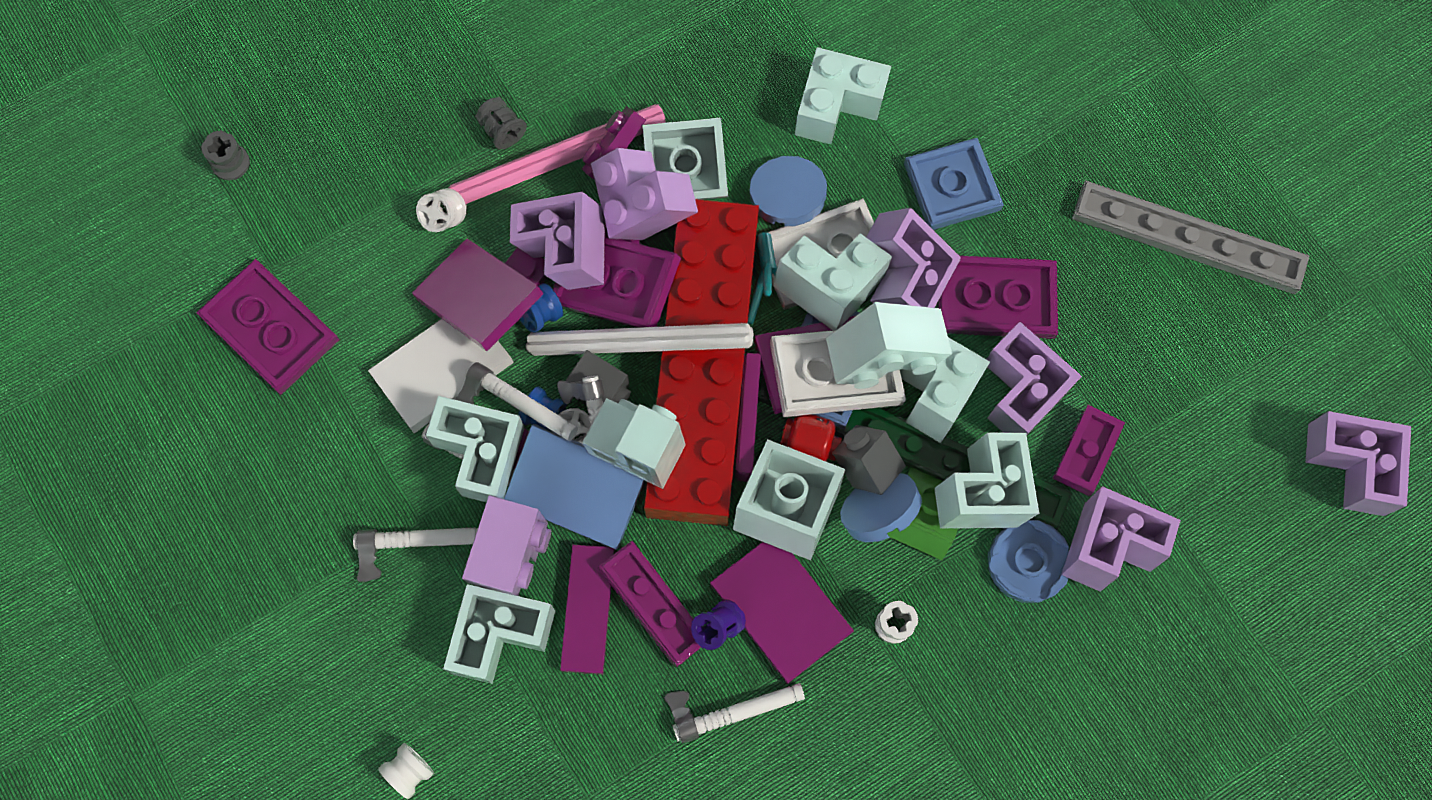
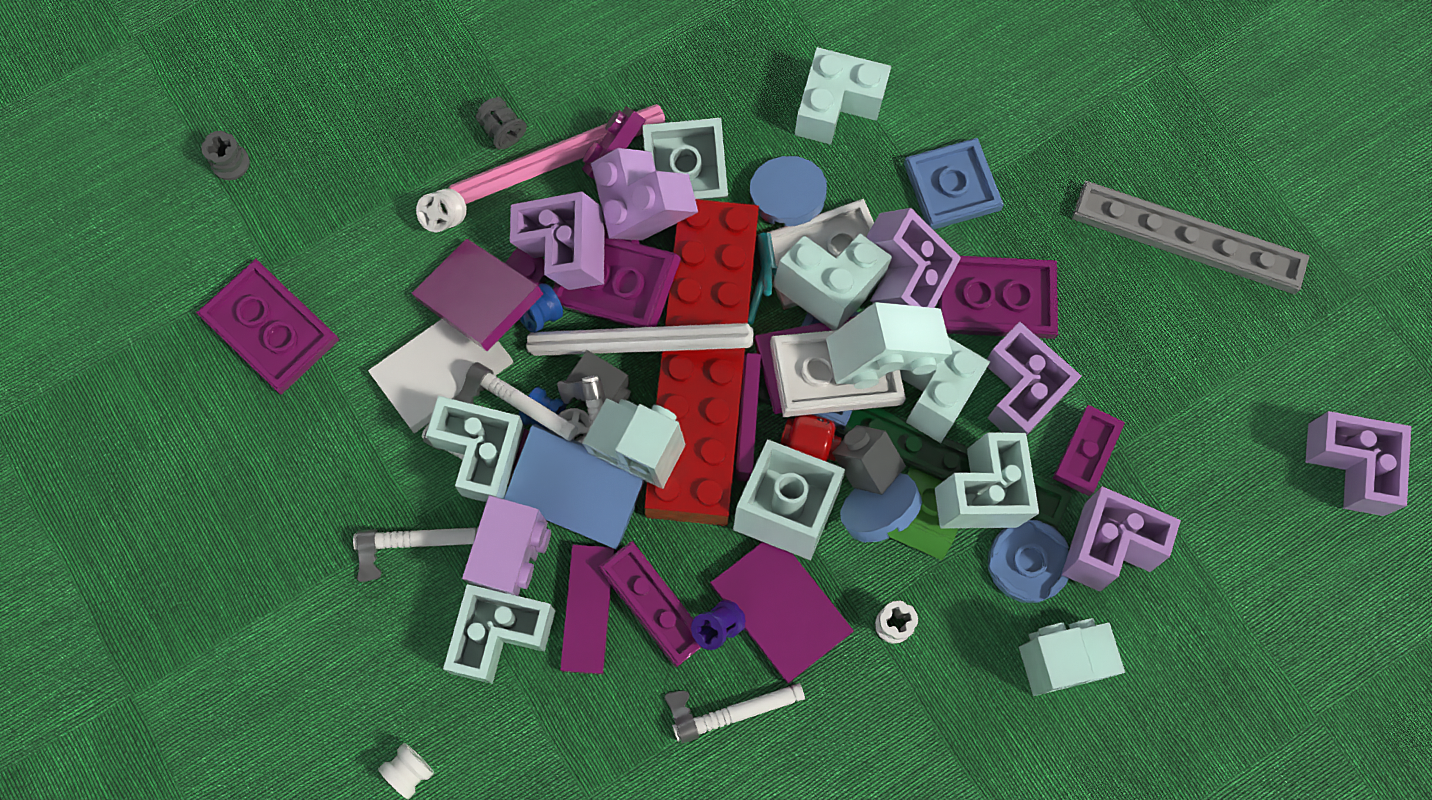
(1070, 657): none -> light aqua brick

